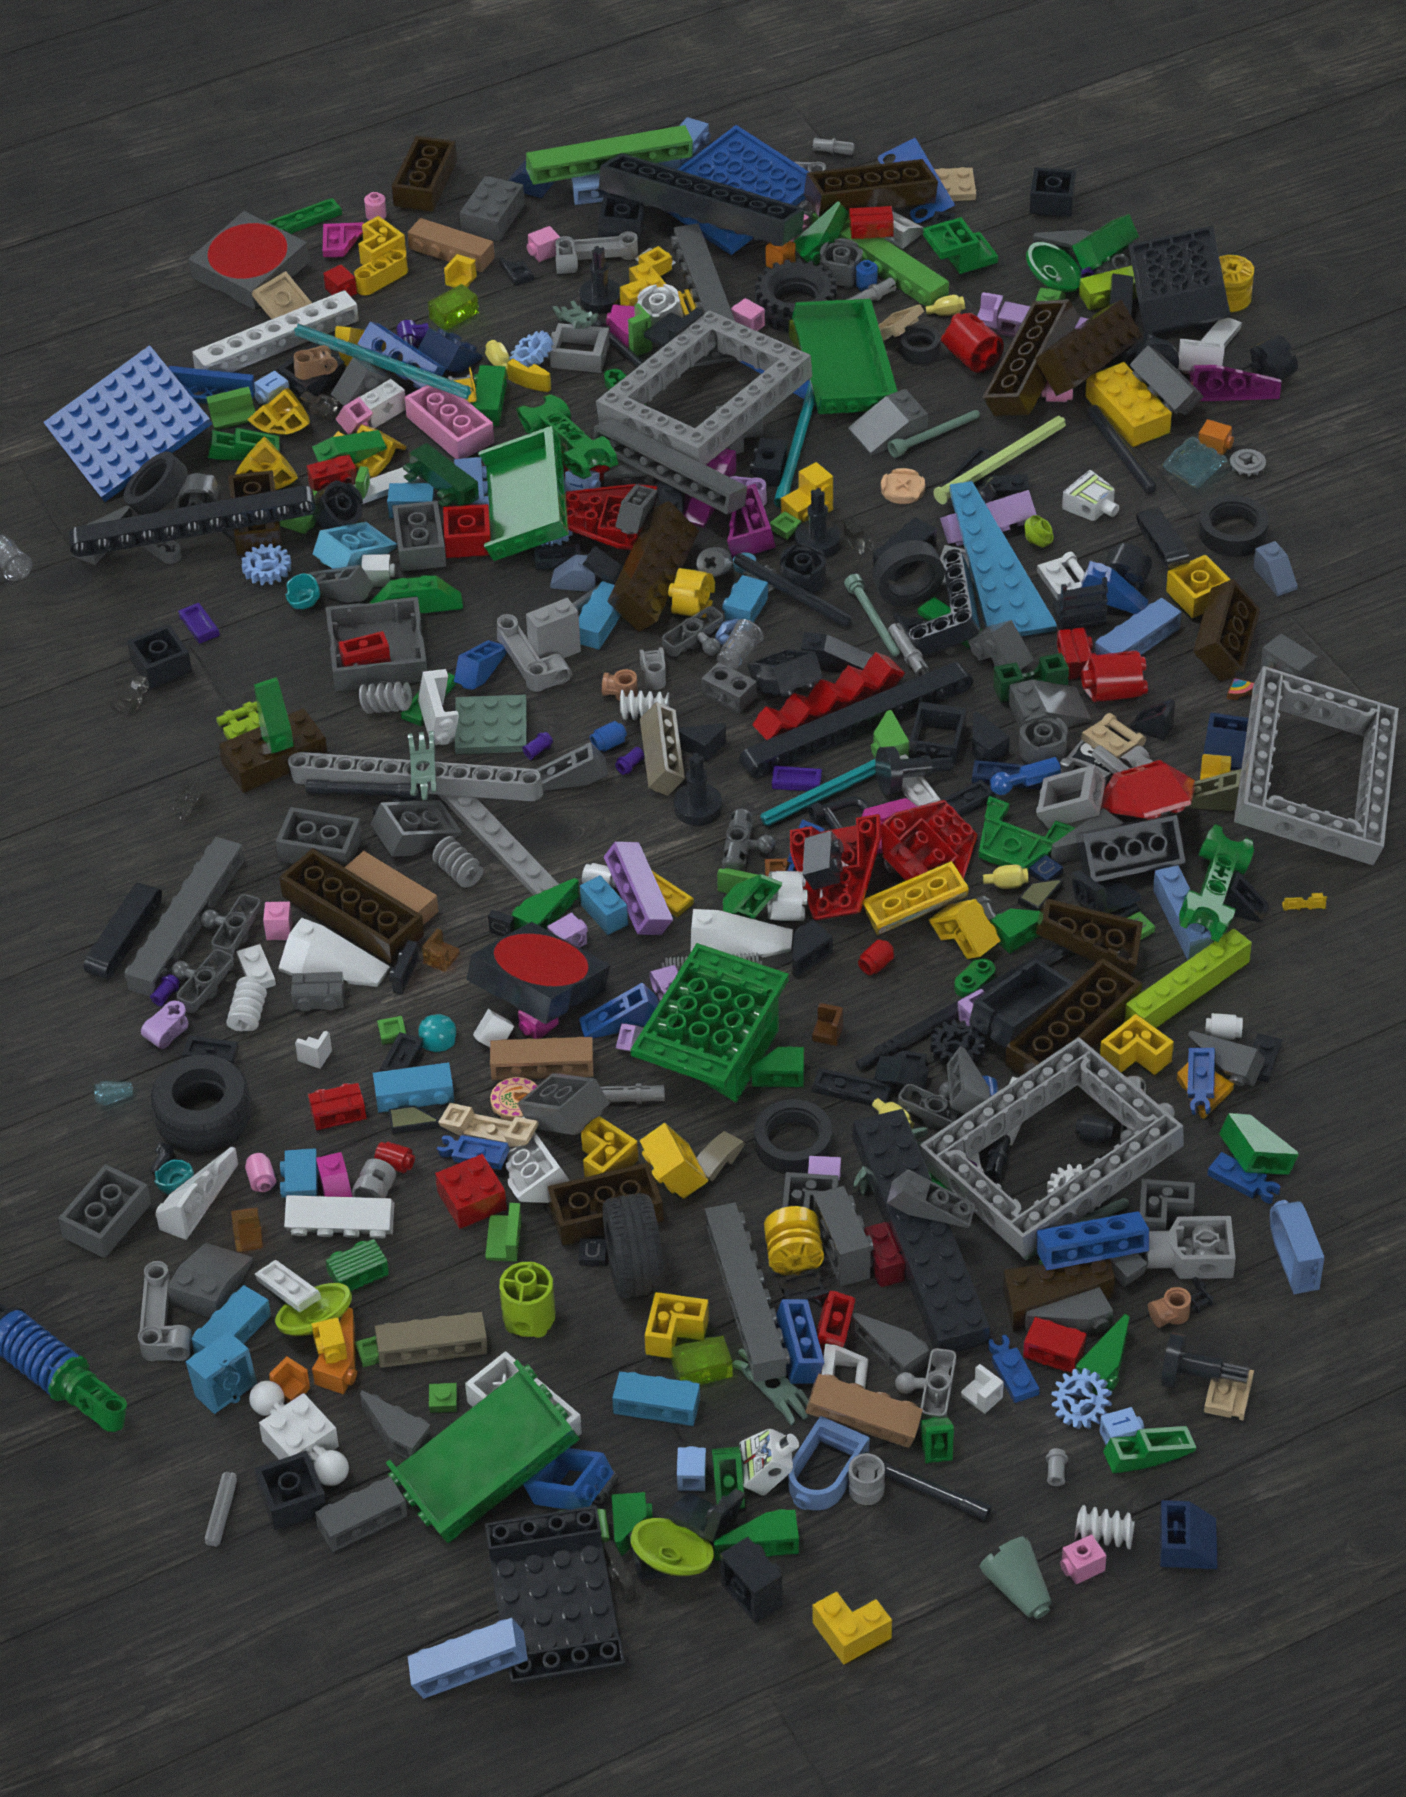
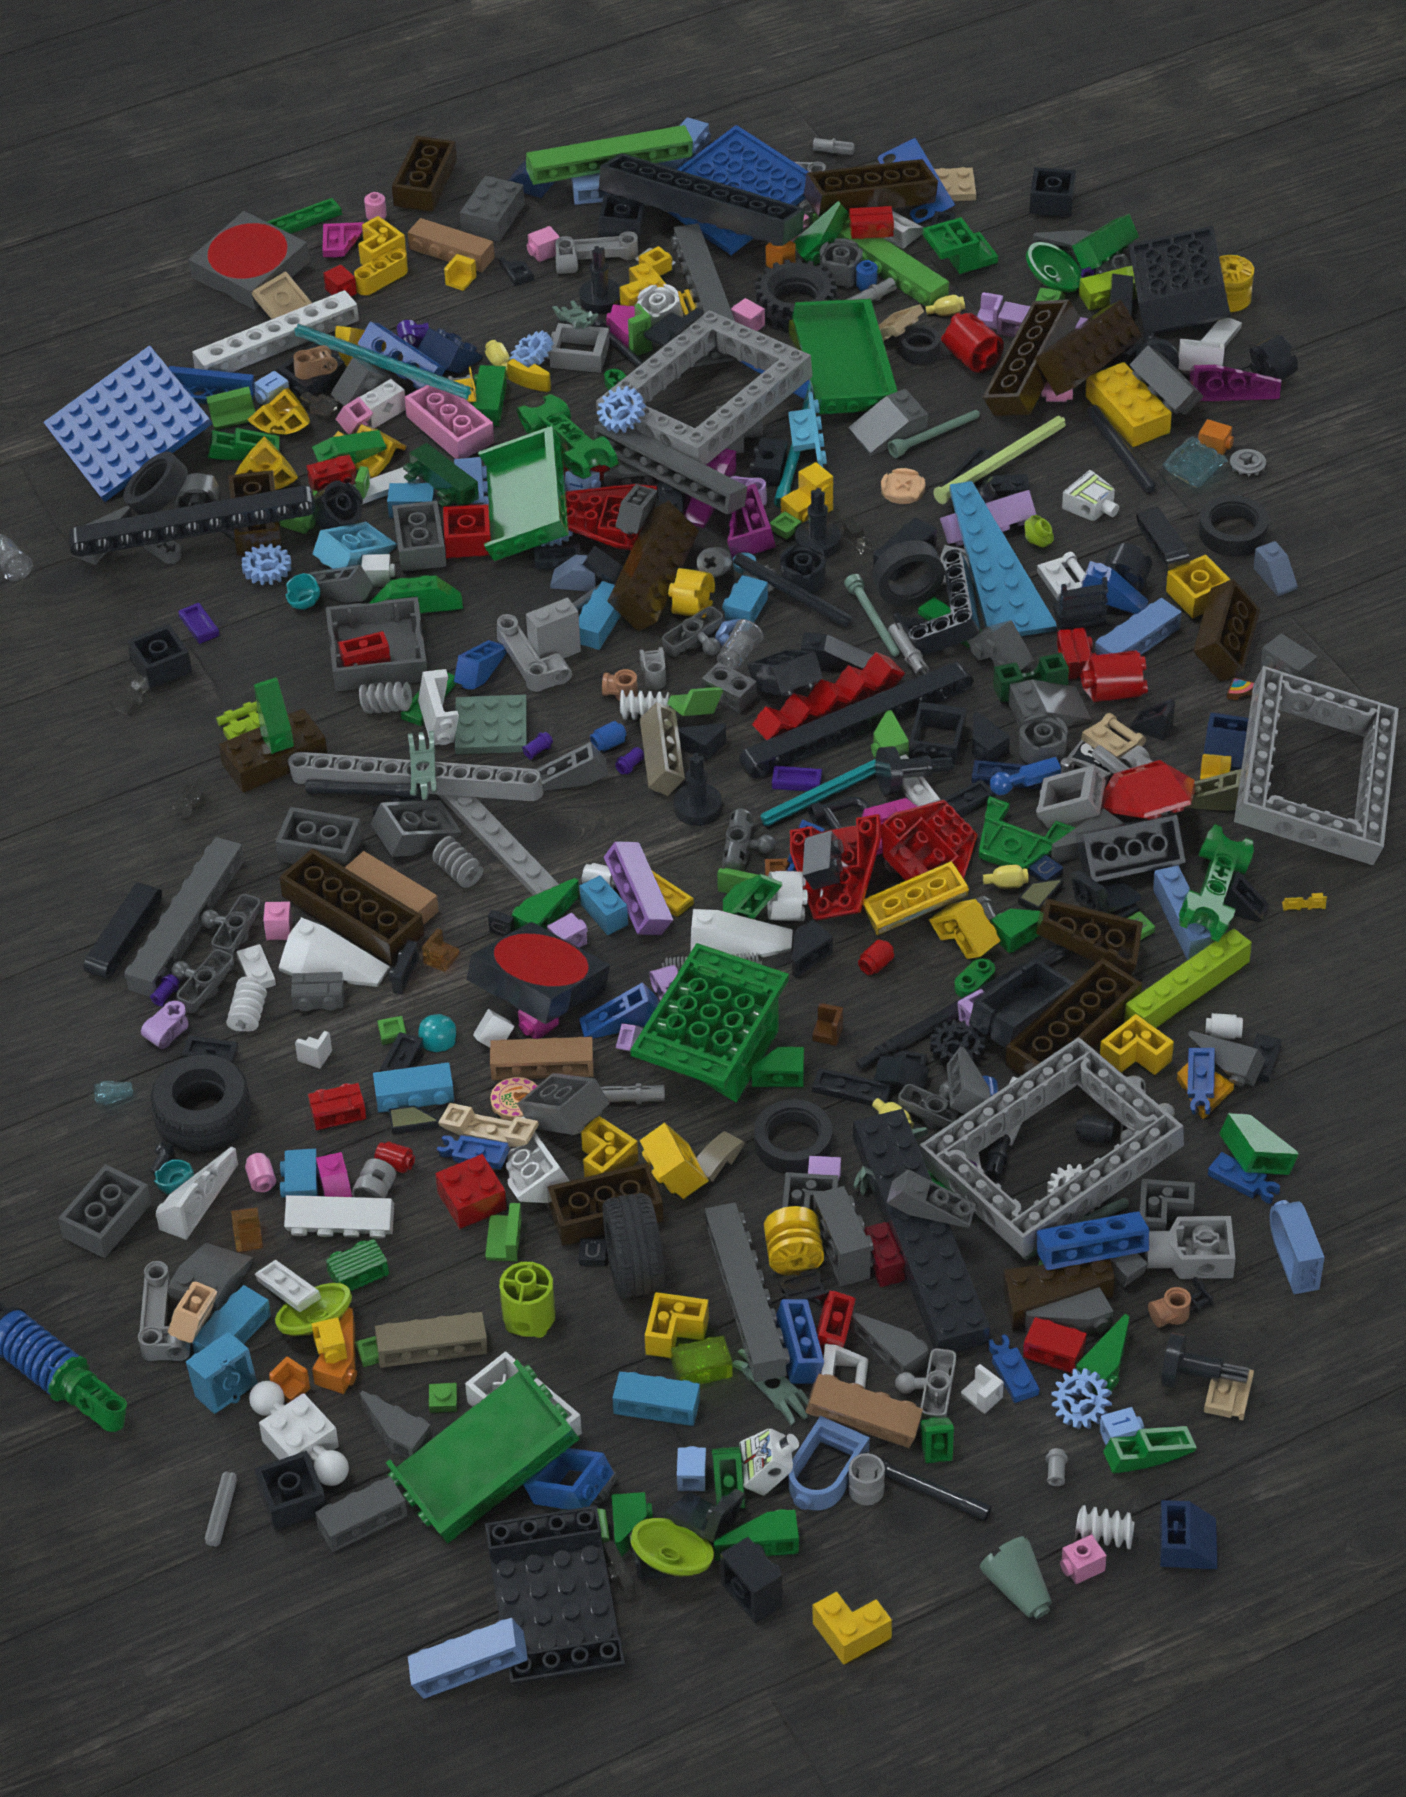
(192, 1312): none -> light nougat brick
(453, 307): clear neon green brick -> none
(621, 409): none -> light blue gear
(696, 701): none -> bright green panel
(805, 429): none -> medium azure bracket

